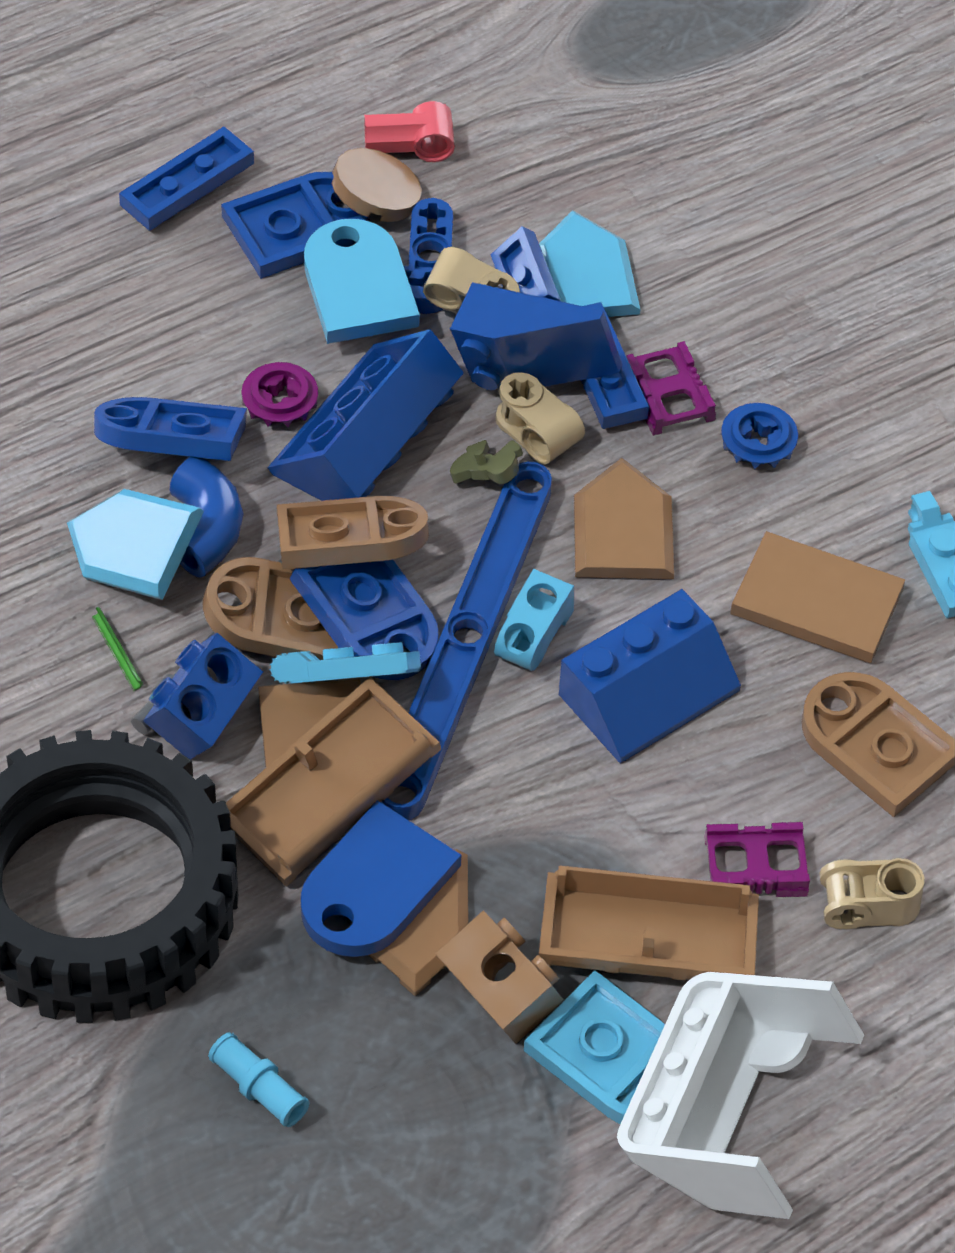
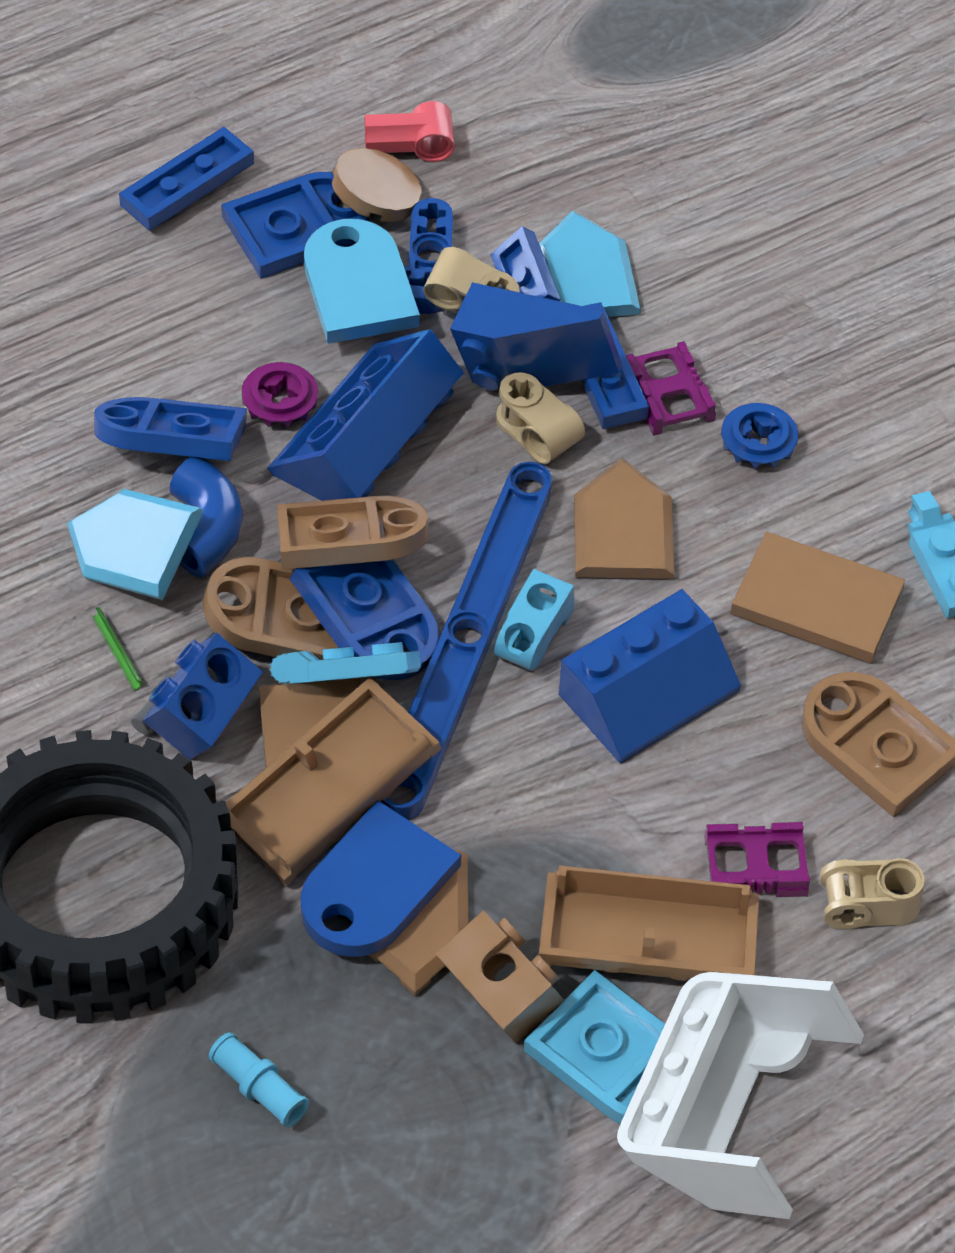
(483, 466): olive piece -> none

